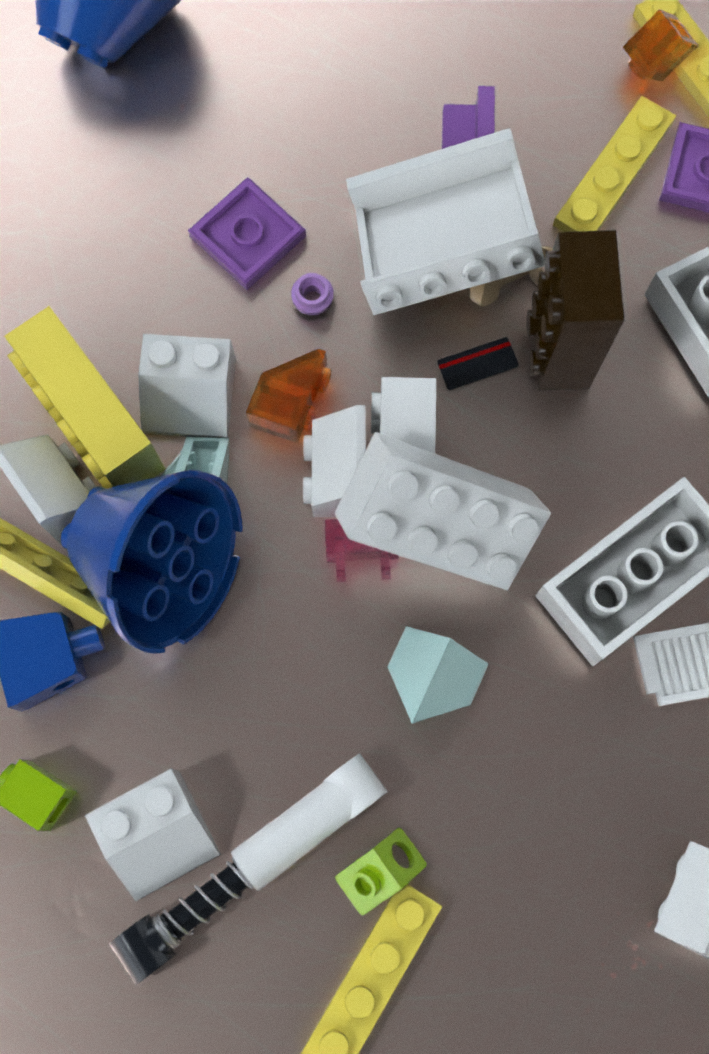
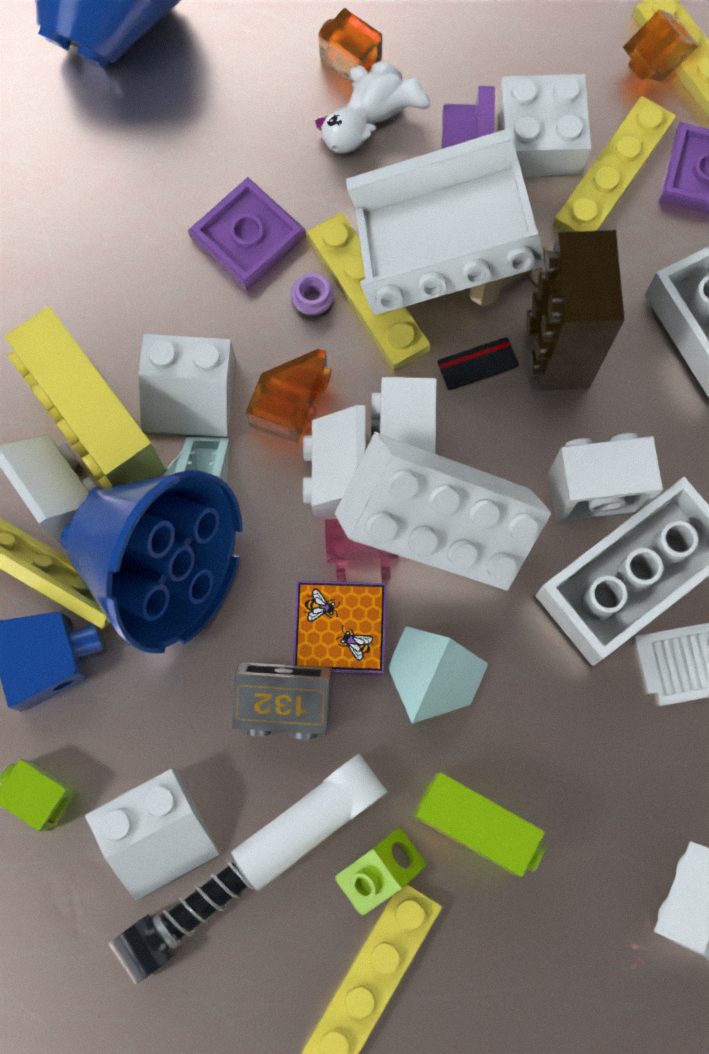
(281, 699): none -> flat silver brick
(340, 626): none -> tile
(341, 253): none -> light yellow plate
(349, 43): none -> clear orange brick
(374, 99): none -> white animal
(481, 825): none -> lime brick
(546, 122): none -> white brick
(604, 477): none -> white brick

